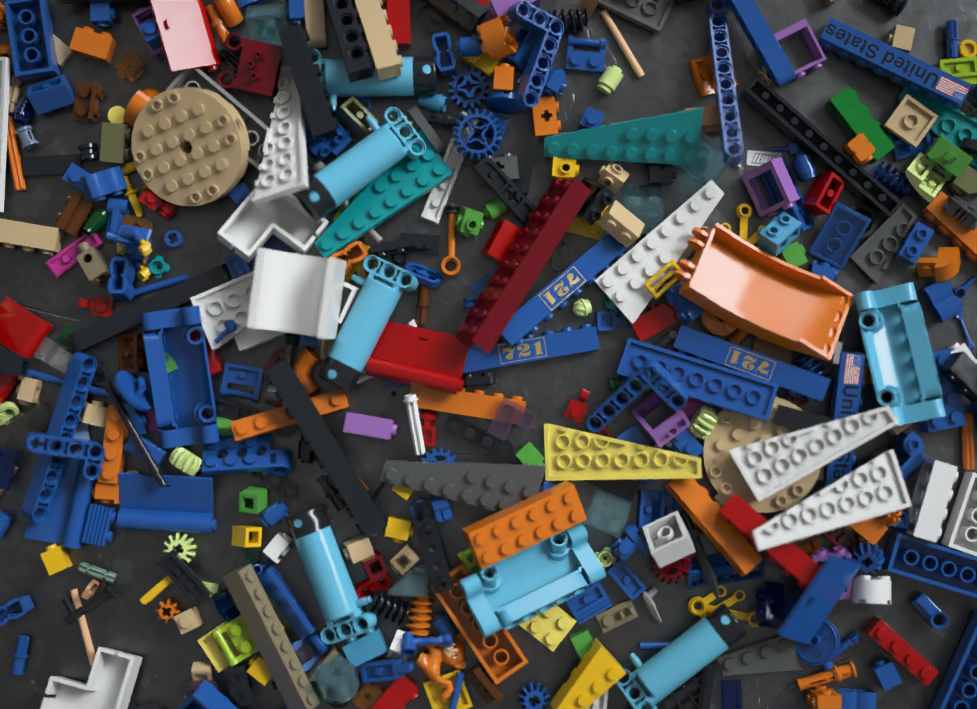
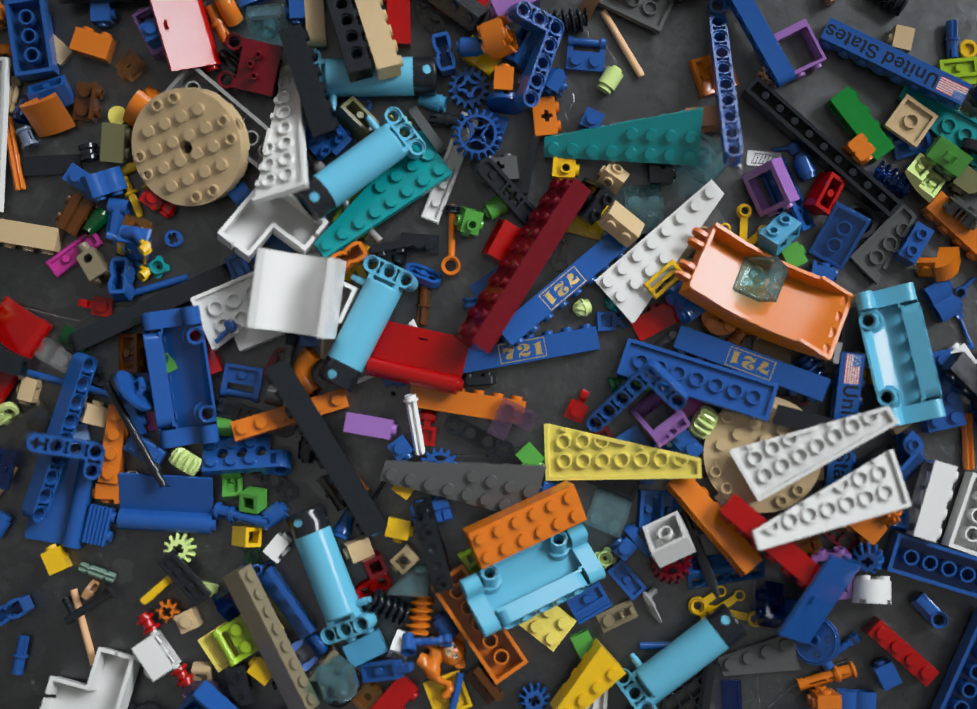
(47, 115): none -> orange slope
(157, 654): none -> white brick
(231, 485): none -> bright green bracket
(233, 515): none -> blue pin
(344, 526): none -> blue cone
(401, 448): none -> blue brick
(761, 278): none -> clear light blue slope

